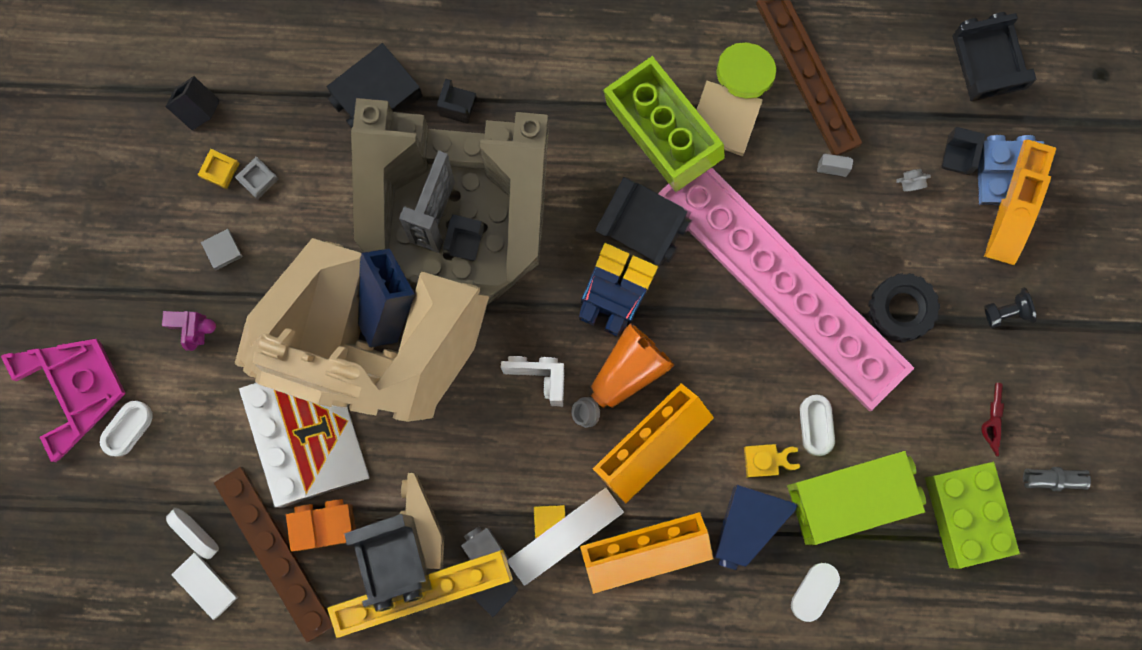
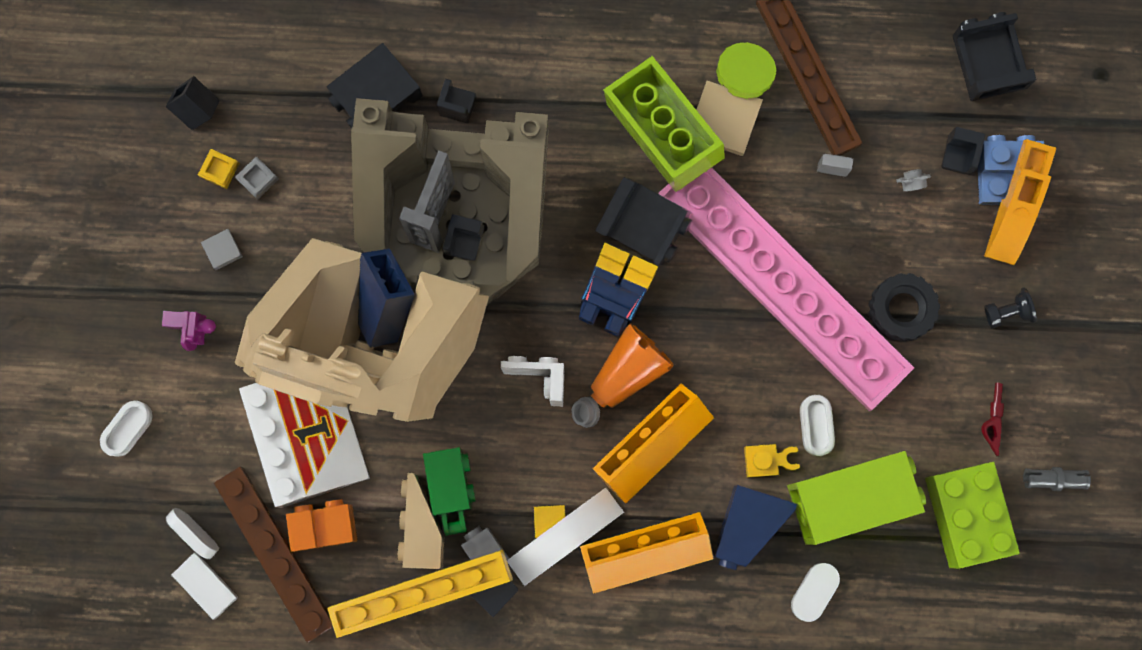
(81, 381): dark pink wing -> none
(390, 562): black panel -> none
(449, 486): none -> green brick

